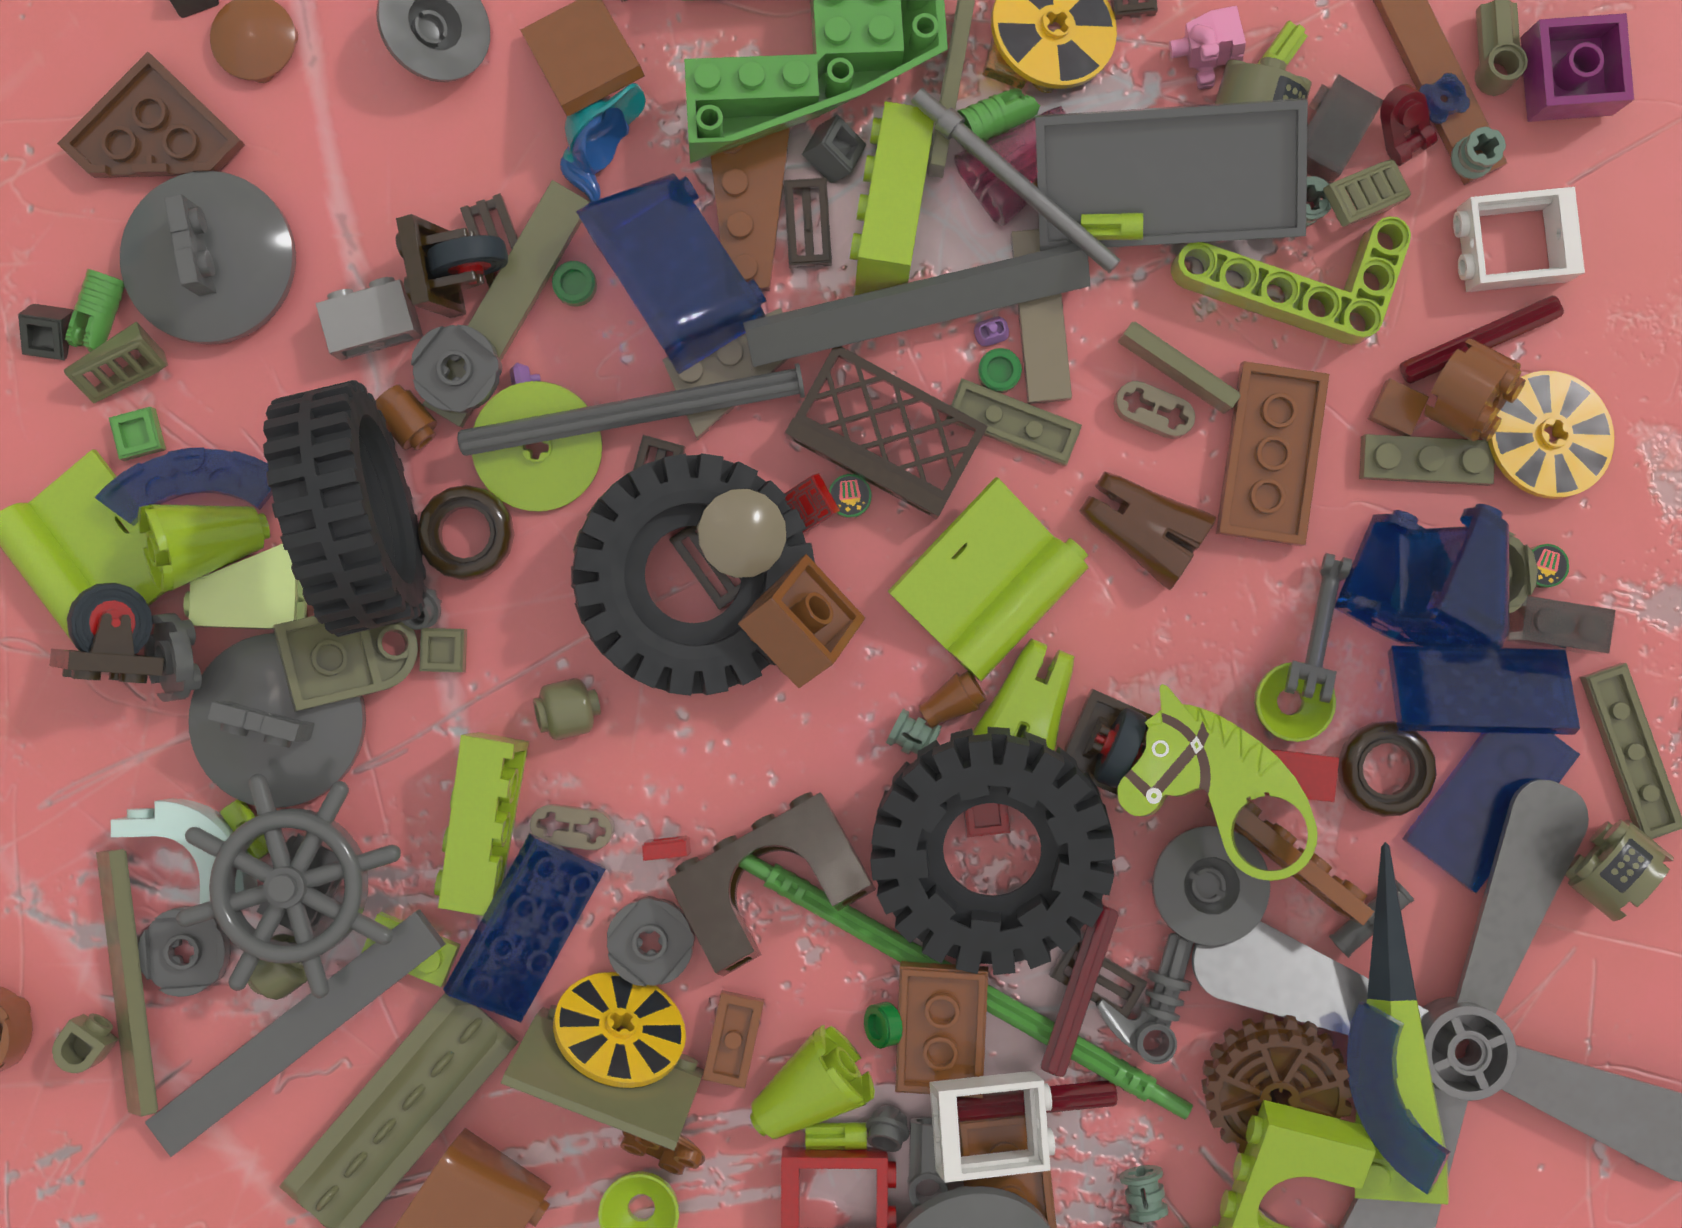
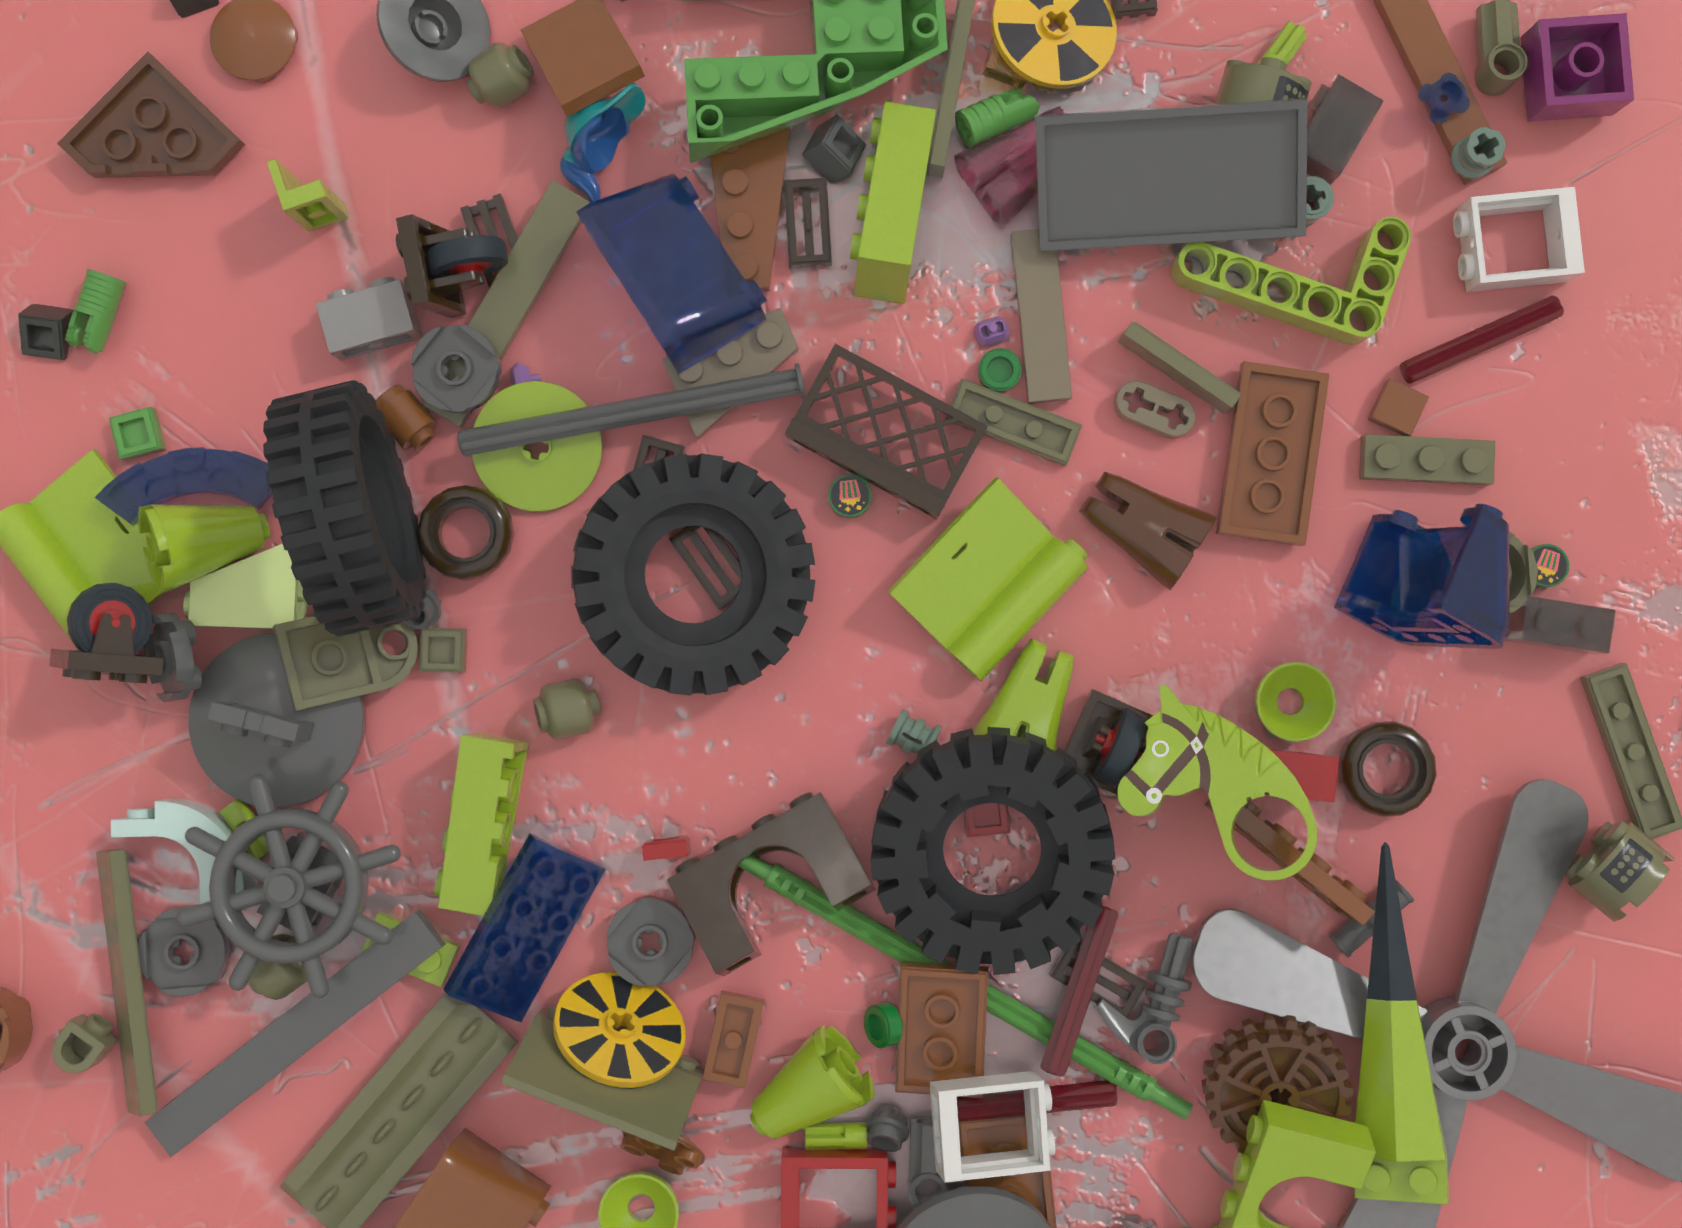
(131, 338): olive slope -> none
(207, 257): dark grey bracket -> none
(308, 204): none -> lime panel
(500, 75): none -> olive head
(573, 816): dark tan beam -> none
(574, 283): green tile -> none
(742, 533): dark tan dish -> none
(802, 622): dark orange slope -> none
(812, 501): red tile -> none
(917, 304): dark grey tile -> none
(952, 125): flat silver bar -> none
(954, 699): dark orange cone -> none
(1114, 226): lime piece -> none
(1146, 1178): sand green bush -> none
(1204, 891): dark grey hat -> none
(1211, 43): bright pink piece -> none
(1312, 671): dark grey hinge -> none
(1370, 190): olive slope -> none
(1378, 1102): clear blue tile -> none
(1405, 111): dark red plate -> none
(1469, 810): clear blue tile -> none
(1474, 391): dark orange brick -> none
(1483, 690): clear blue tile -> none
(1578, 422): yellow piece -> none

